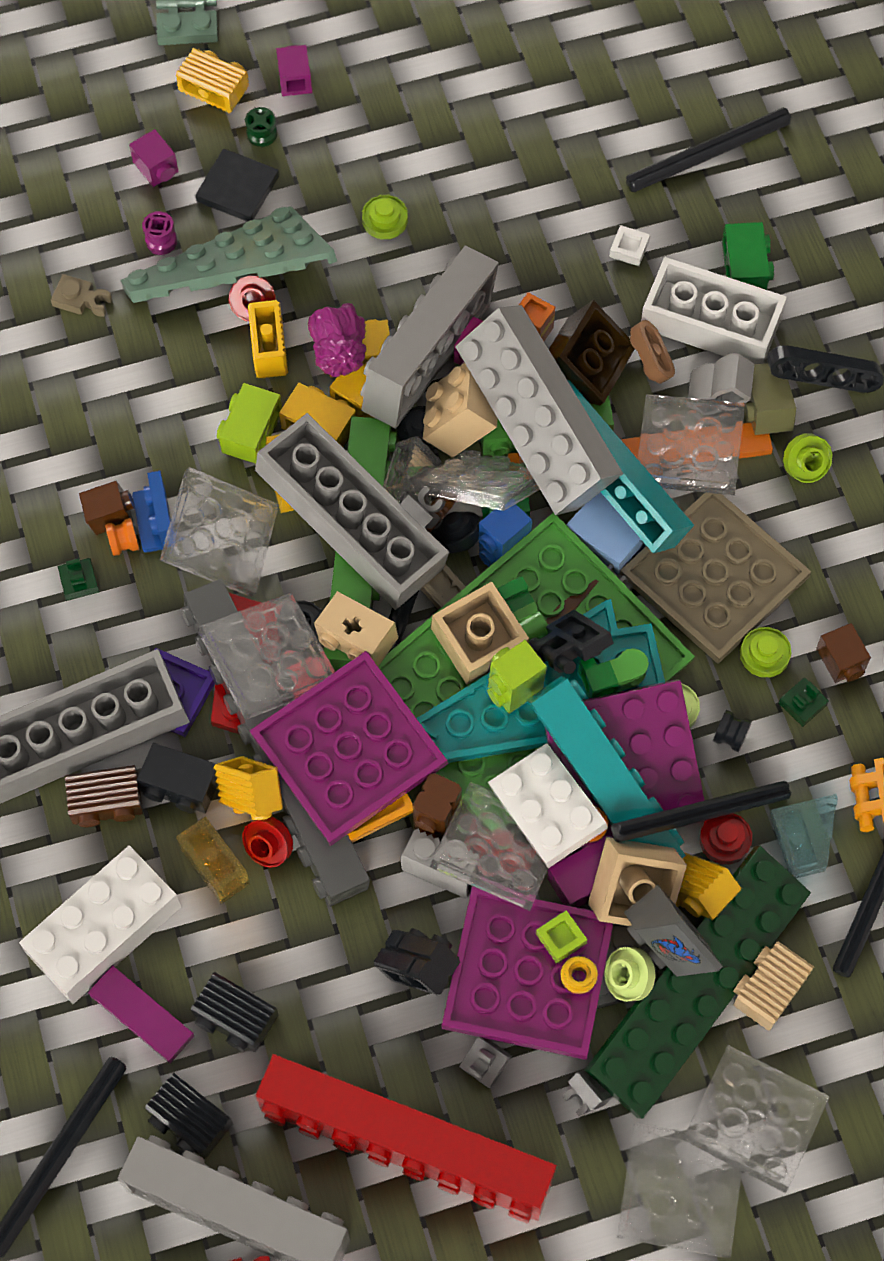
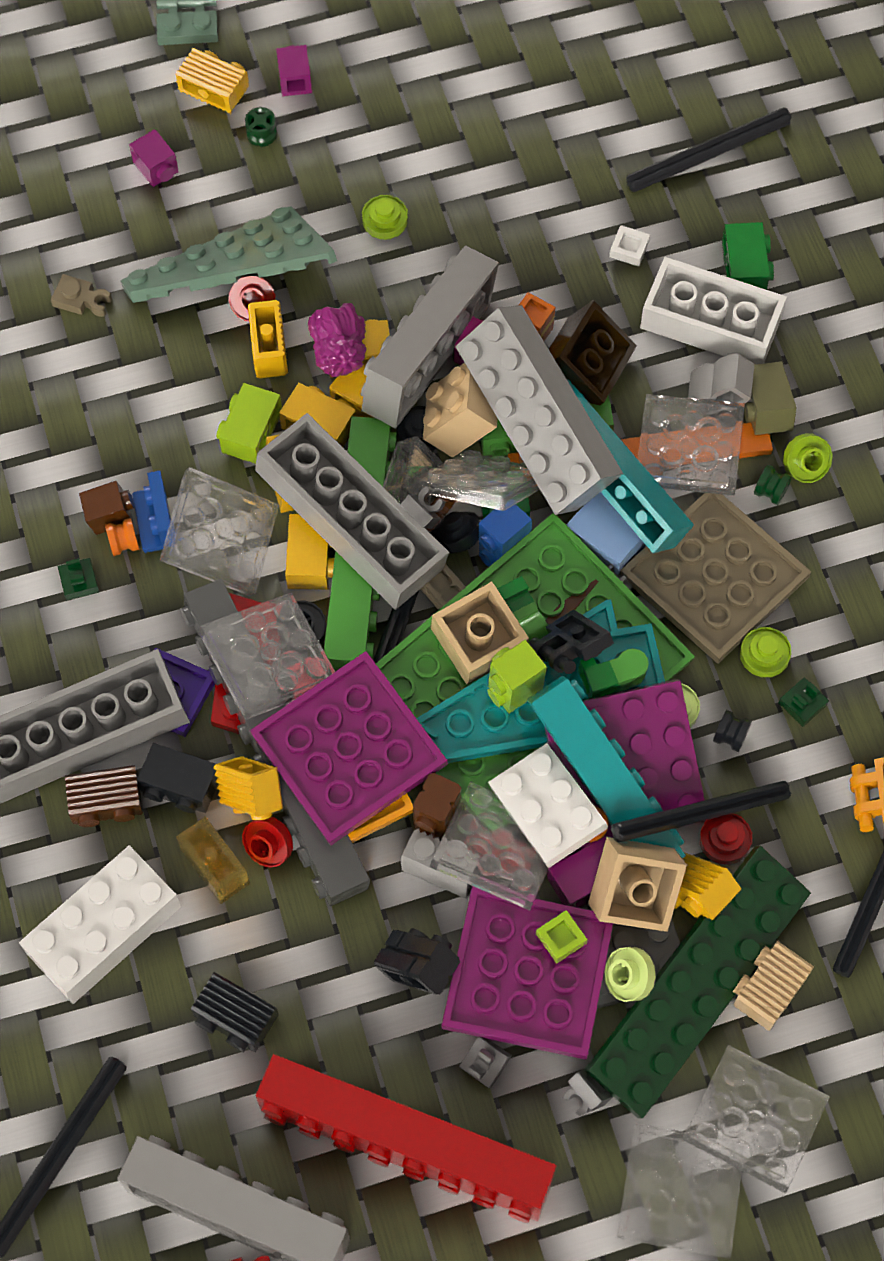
(141, 1014): magenta tile -> none
(159, 233): magenta wheel -> none
(187, 1116): black brick -> none
(237, 185): black tile -> none
(307, 557): none -> yellow brick
(355, 629): tan brick -> none
(584, 965): yellow plate -> none
(652, 351): medium nougat plate -> none
(670, 935): dark grey slope -> none
(772, 485): none -> dark green wheel
(790, 361): black beam -> none
(805, 834): clear light blue wing -> none
(843, 653): reddish brown brick -> none

